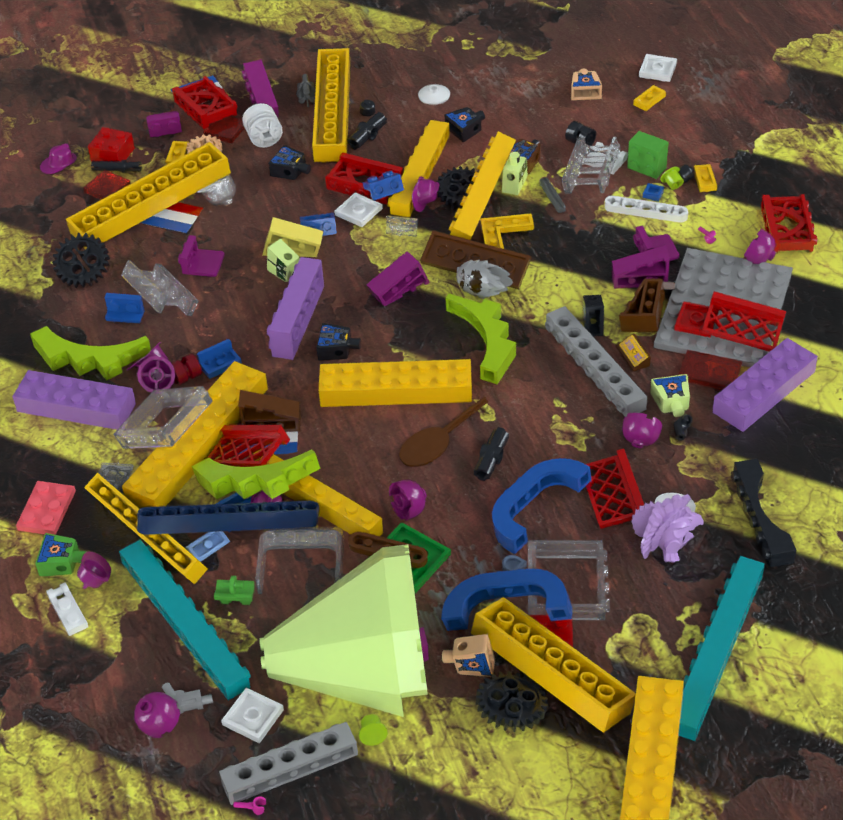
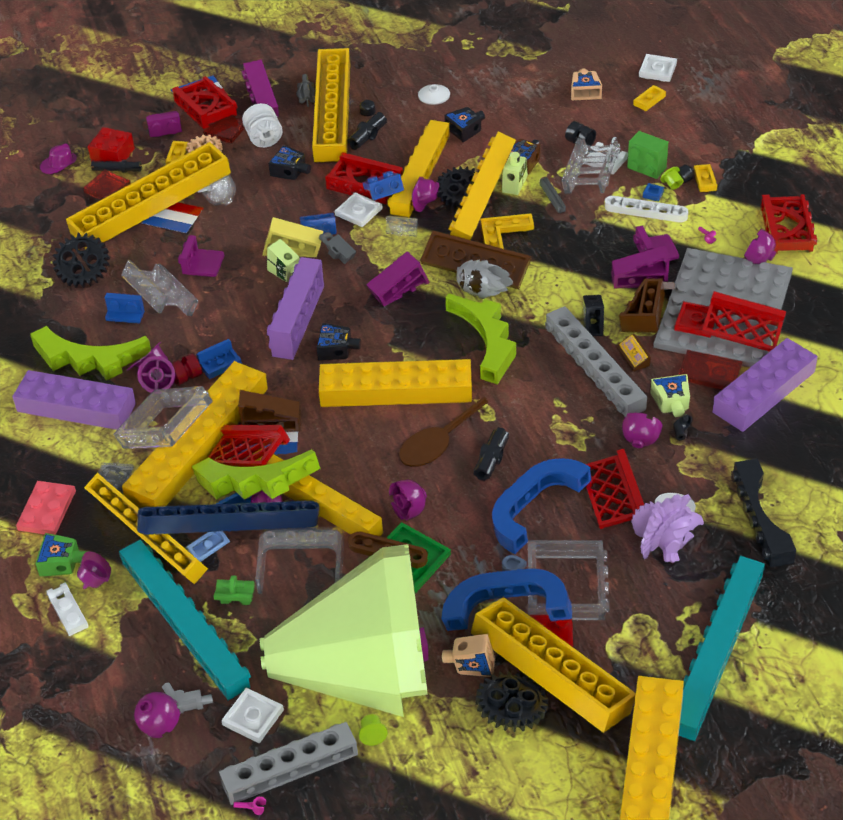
(337, 247): none -> dark grey piece

